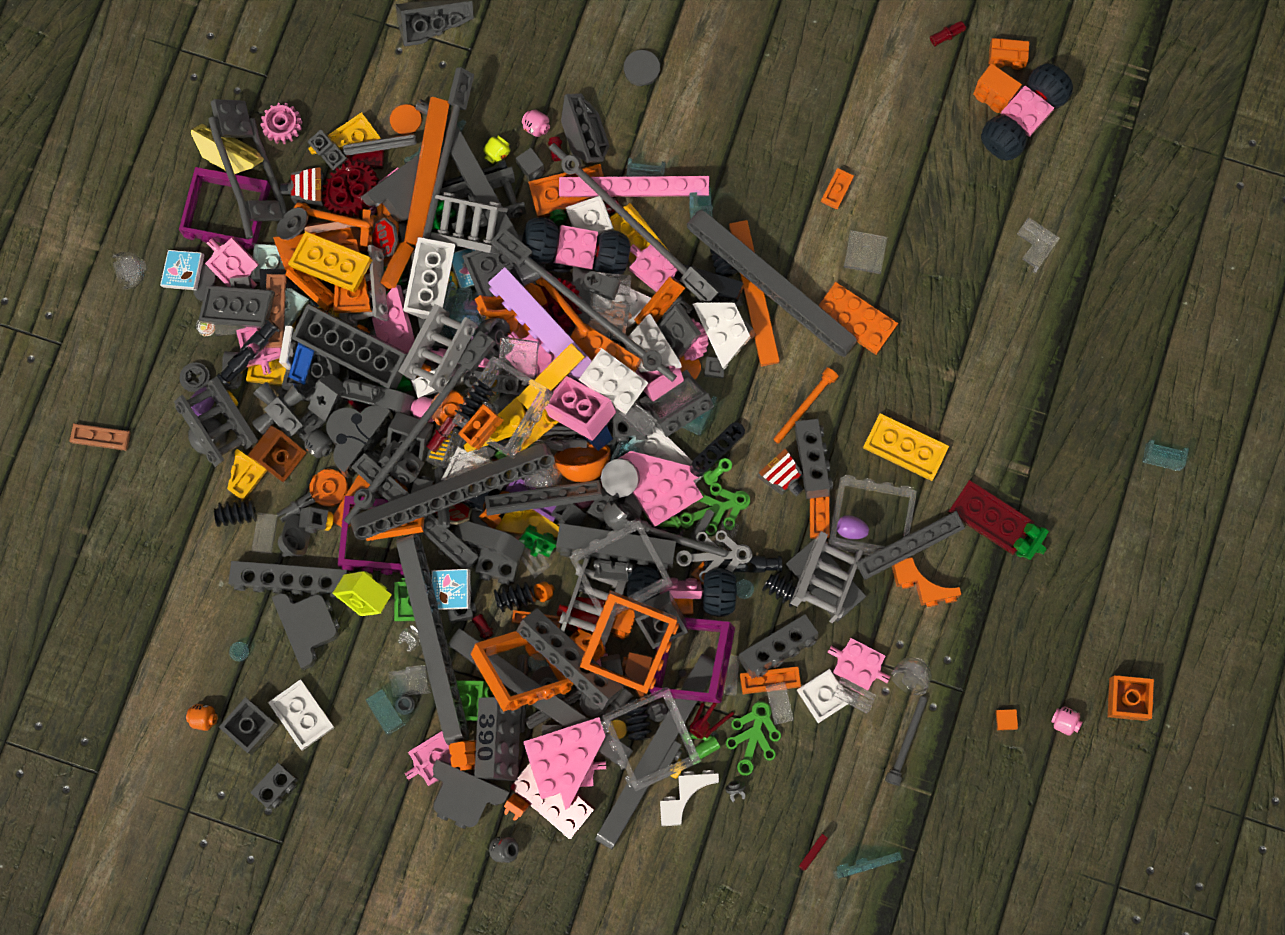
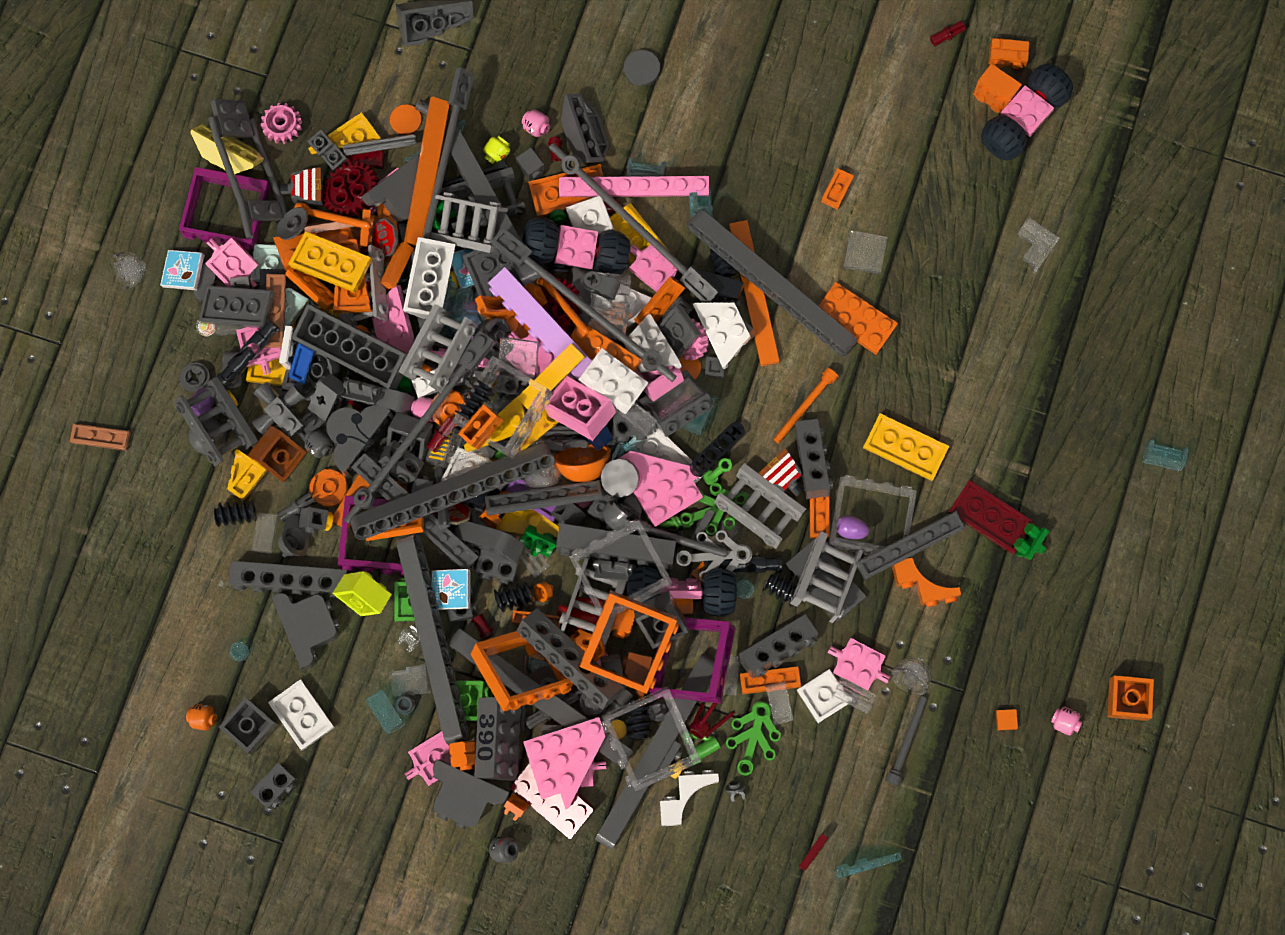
(763, 488): none -> light grey fence

